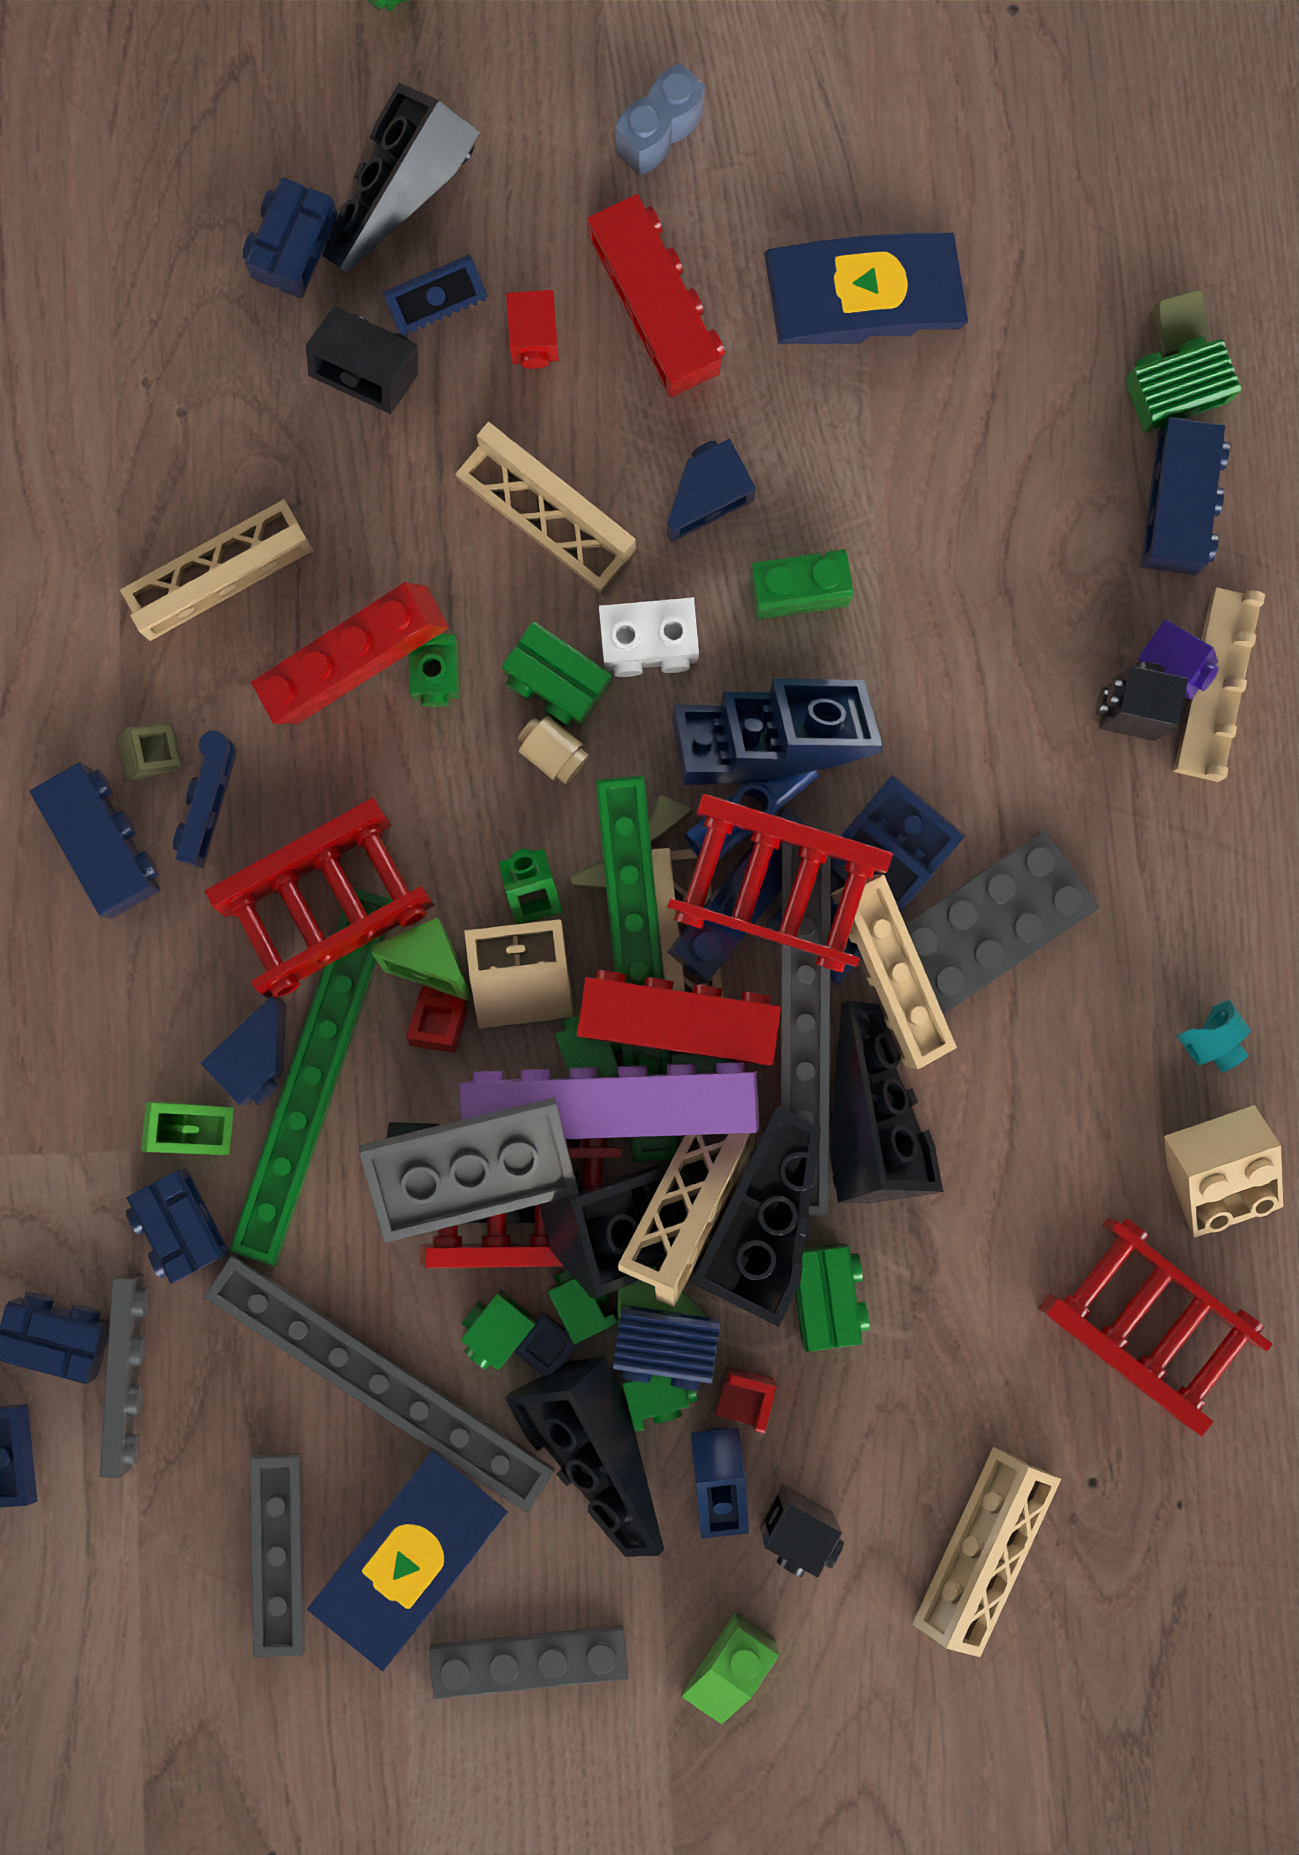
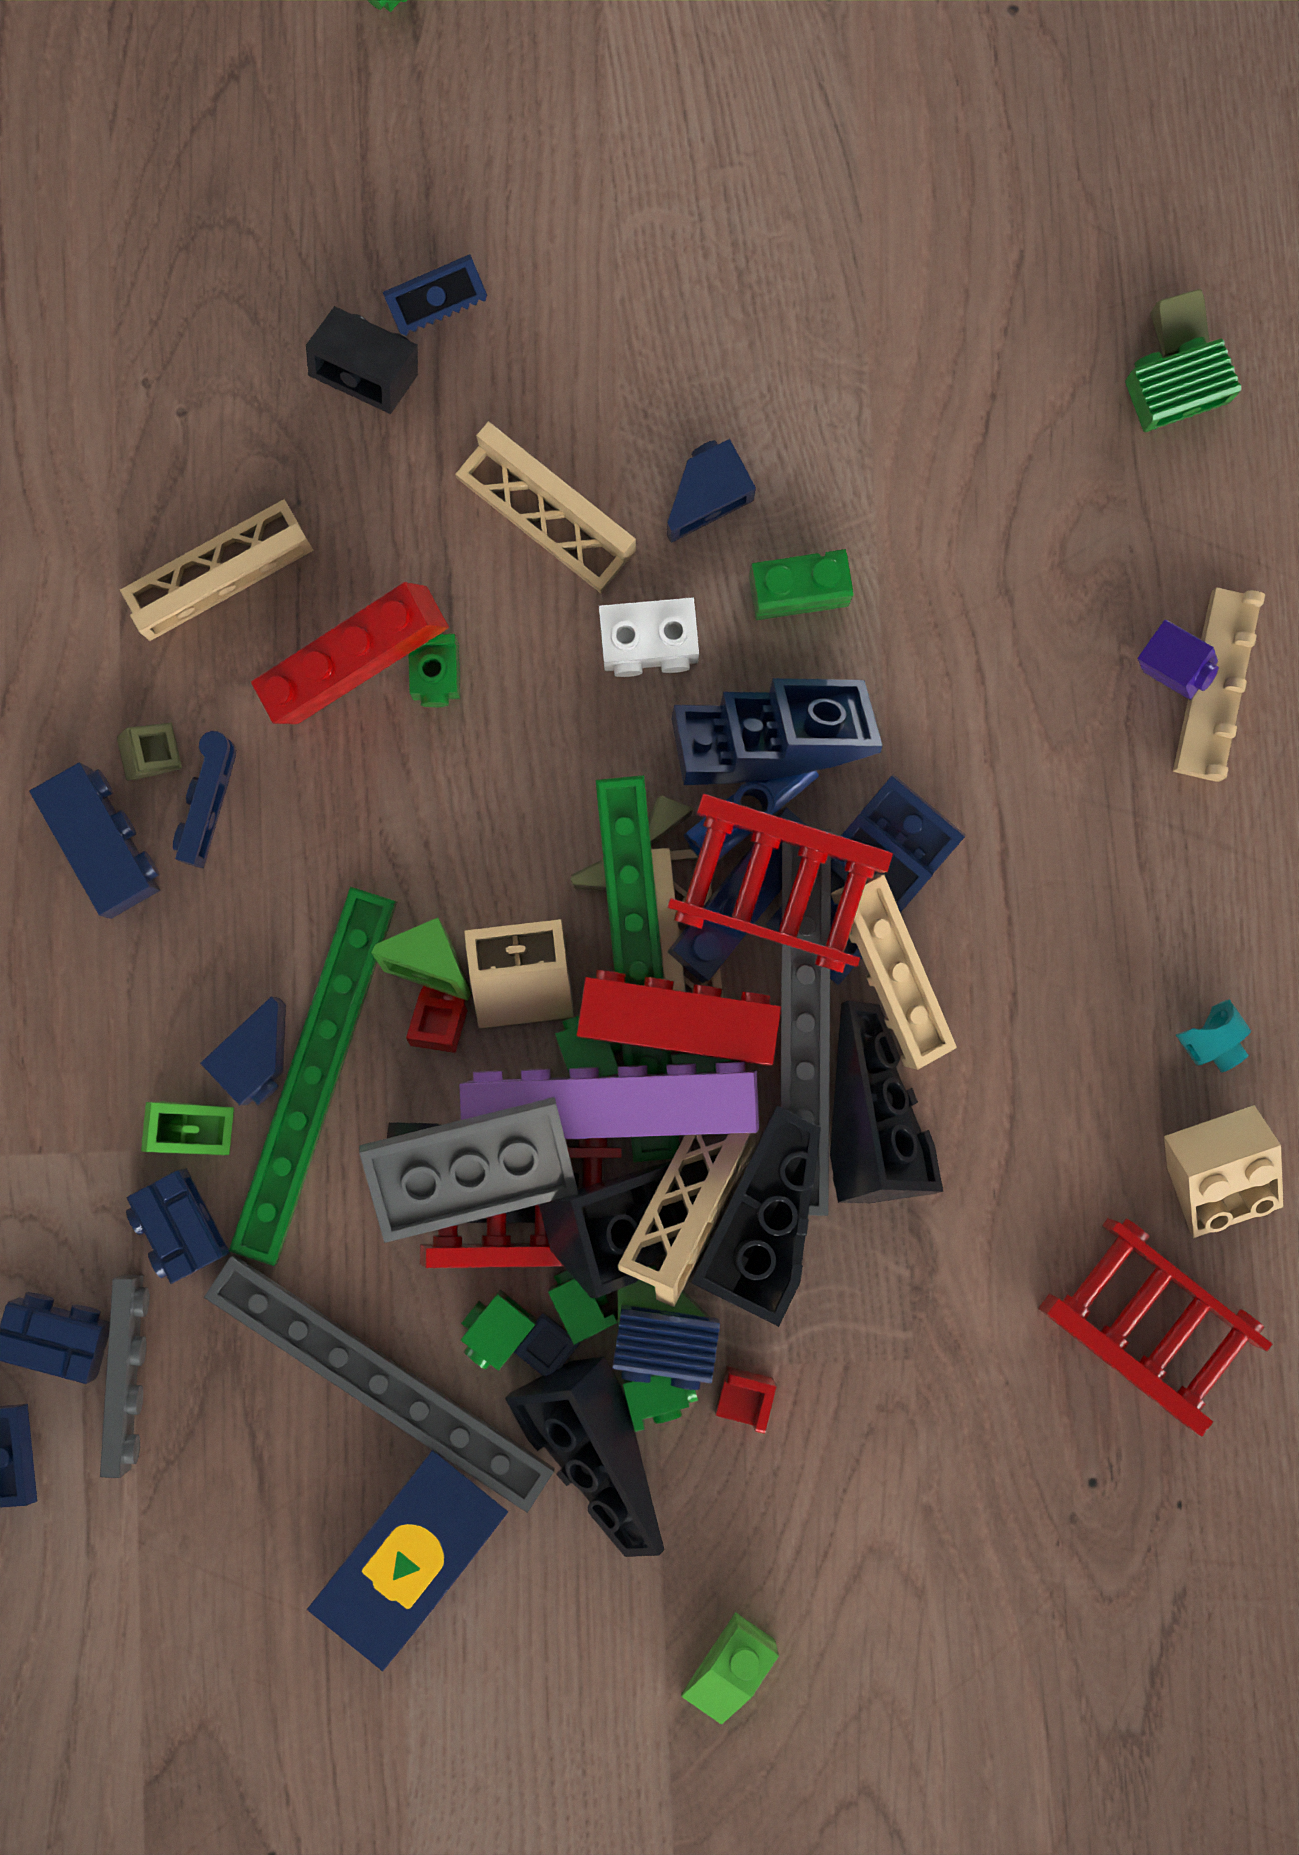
(277, 1555): dark grey plate -> none
(280, 874): red fence -> none
(290, 237): dark blue brick -> none
(413, 157): black wedge -> none
(526, 873): green brick -> none
(528, 1662): dark grey plate -> none
(532, 328): red brick -> none
(552, 749): tan brick -> none
(556, 675): green brick -> none
(654, 294): red brick -> none
(660, 119): sand blue brick -> none
(720, 1482): dark blue slope -> none
(801, 1533): black brick -> none
(828, 1299): green brick -> none
(865, 287): dark blue slope -> none
(981, 1551): tan fence -> none
(998, 919): dark grey plate -> none
(1142, 702): black brick -> none
(1184, 496): dark blue brick -> none

